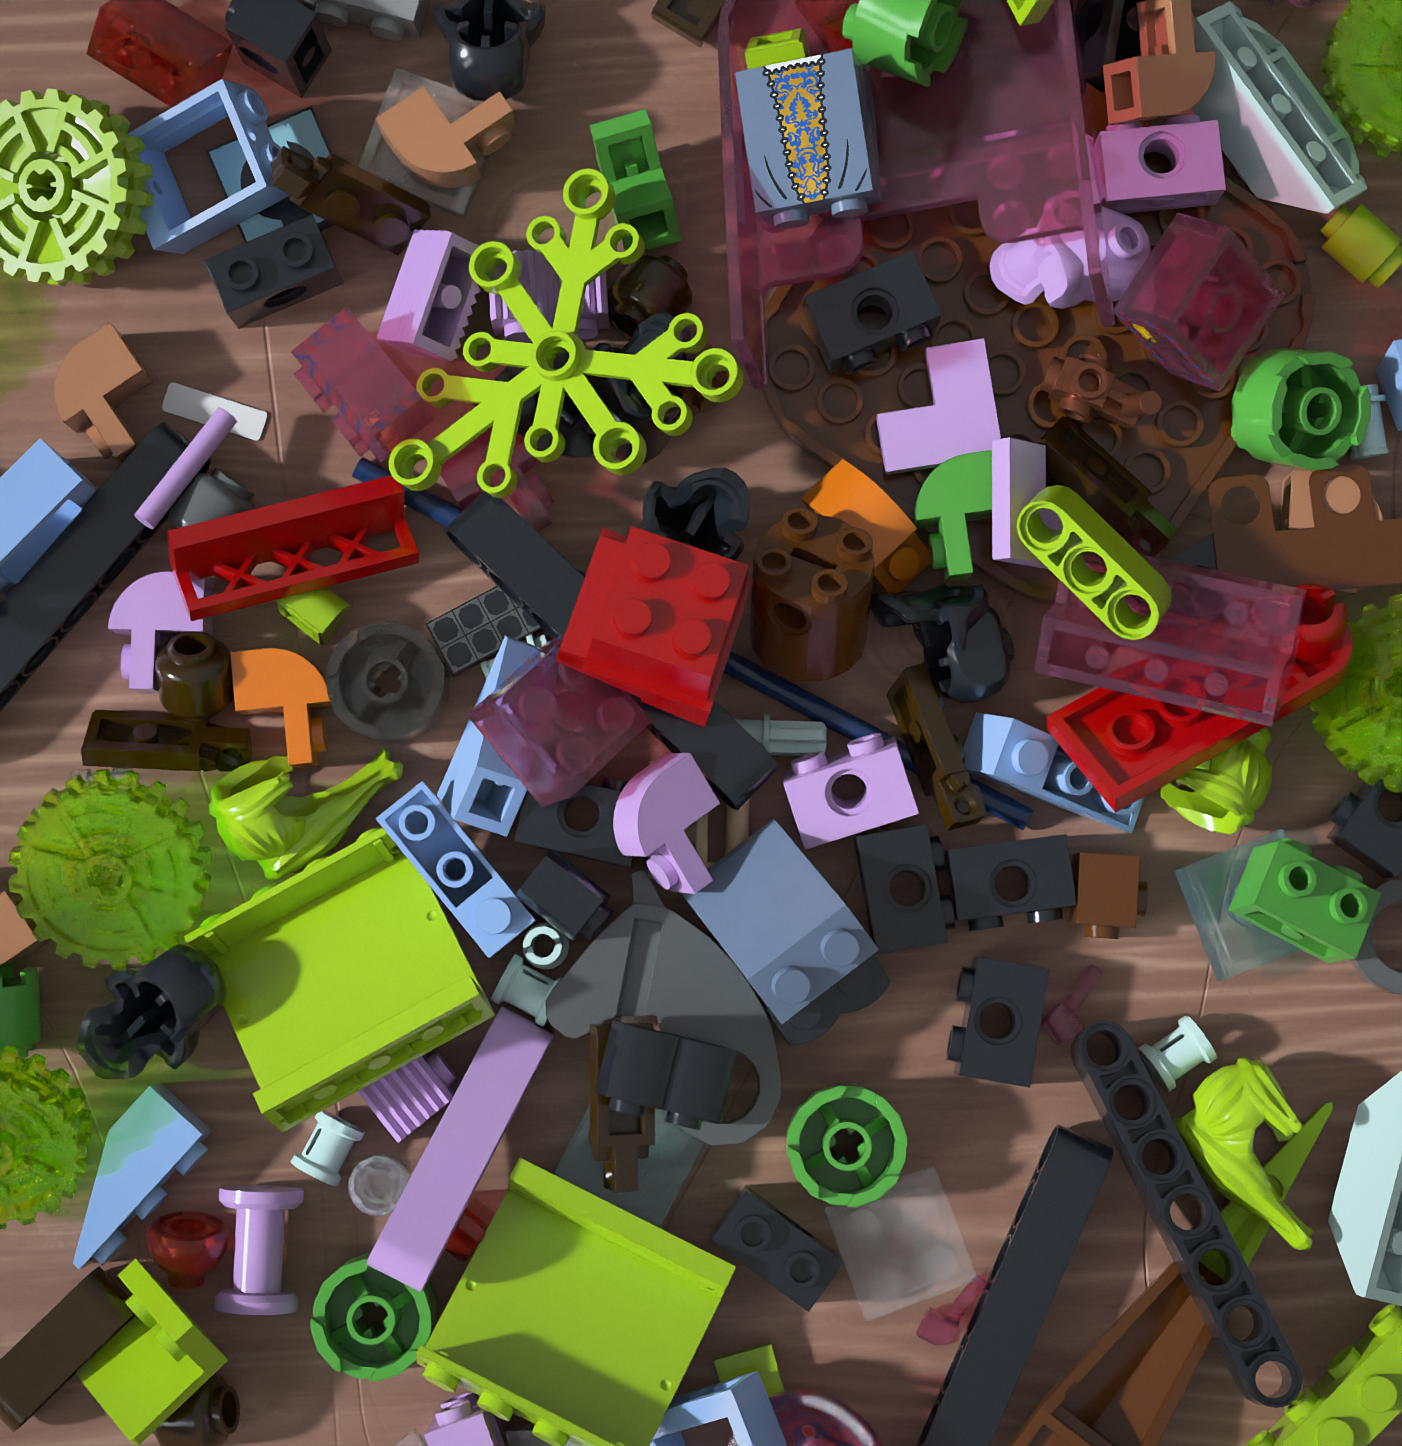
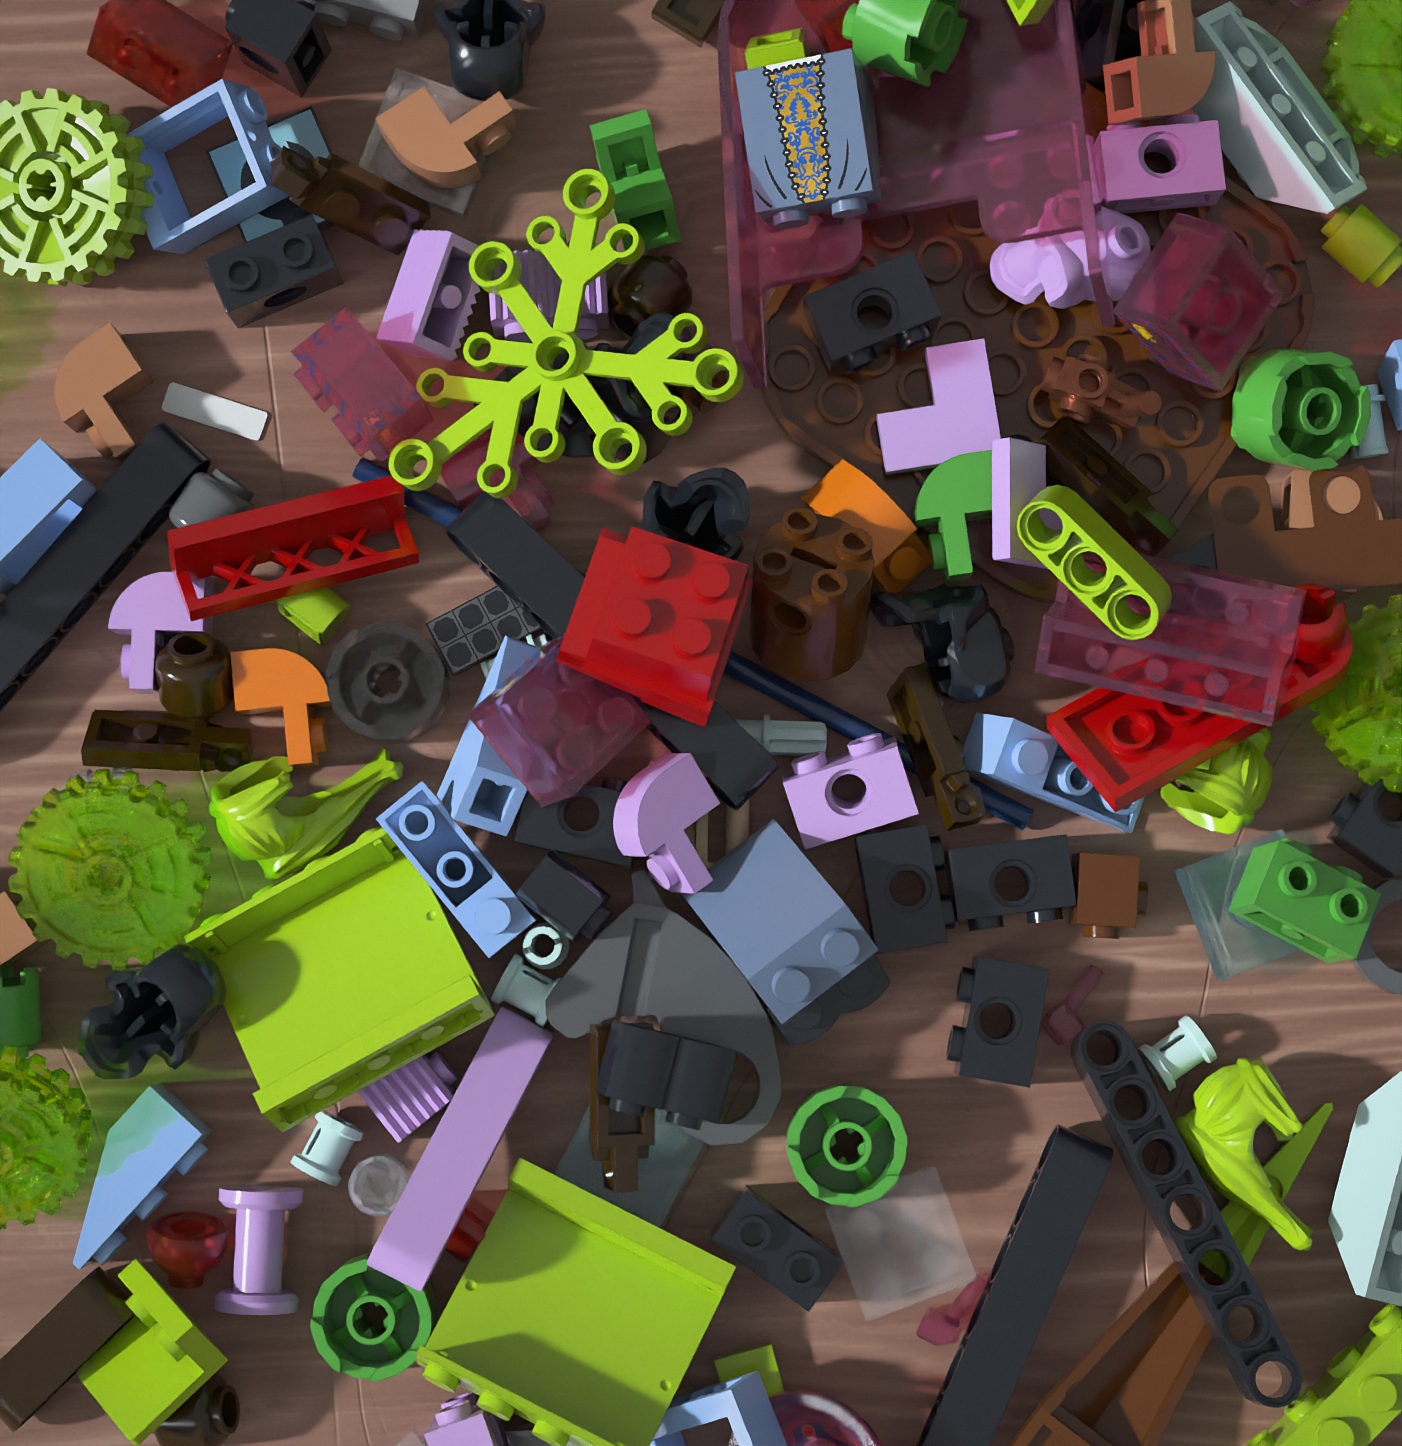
(185, 468): lavender piece -> none

